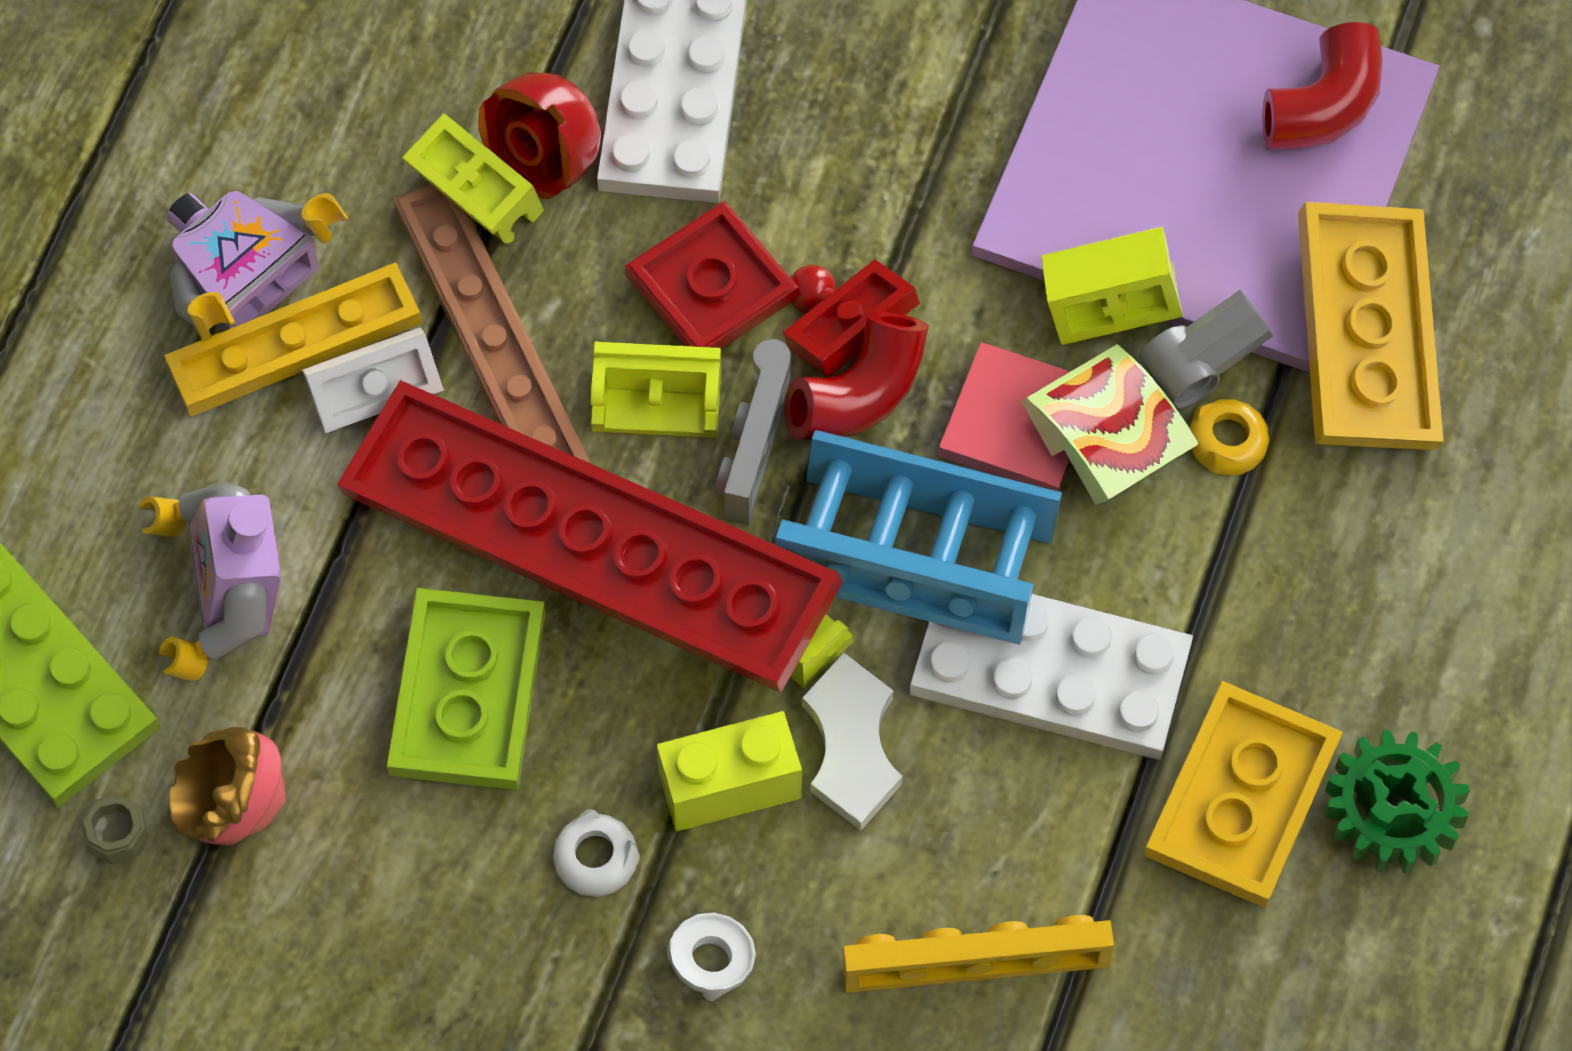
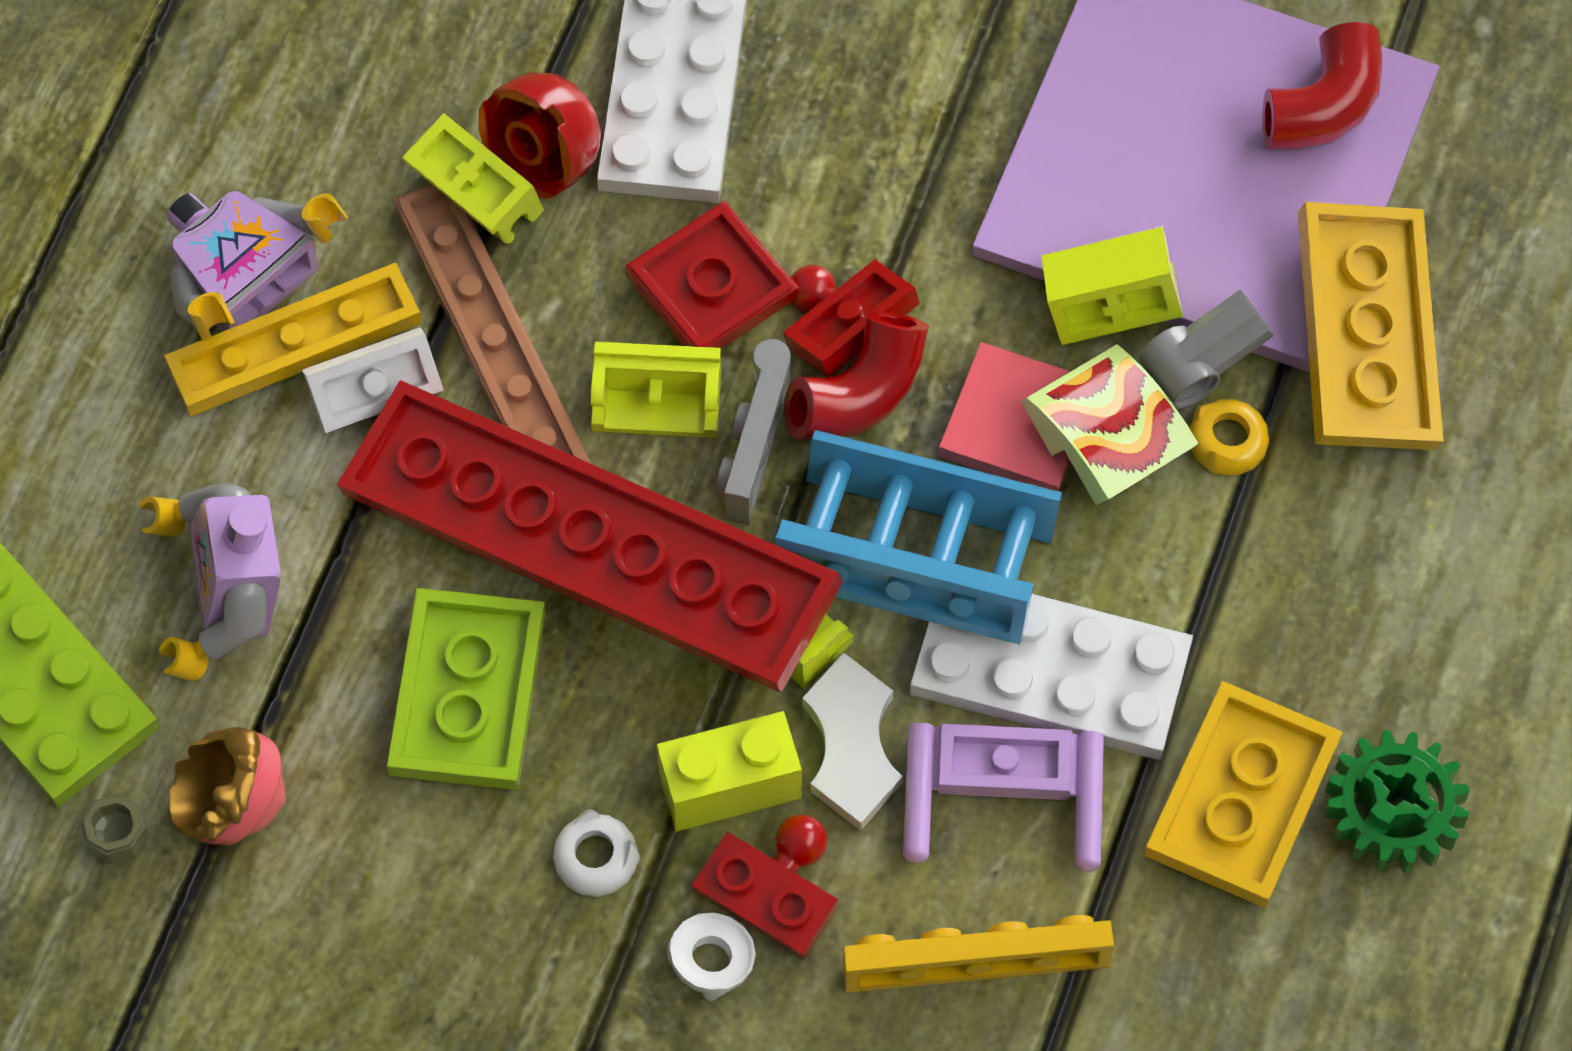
(768, 890): none -> red plate
(1004, 764): none -> lavender plate

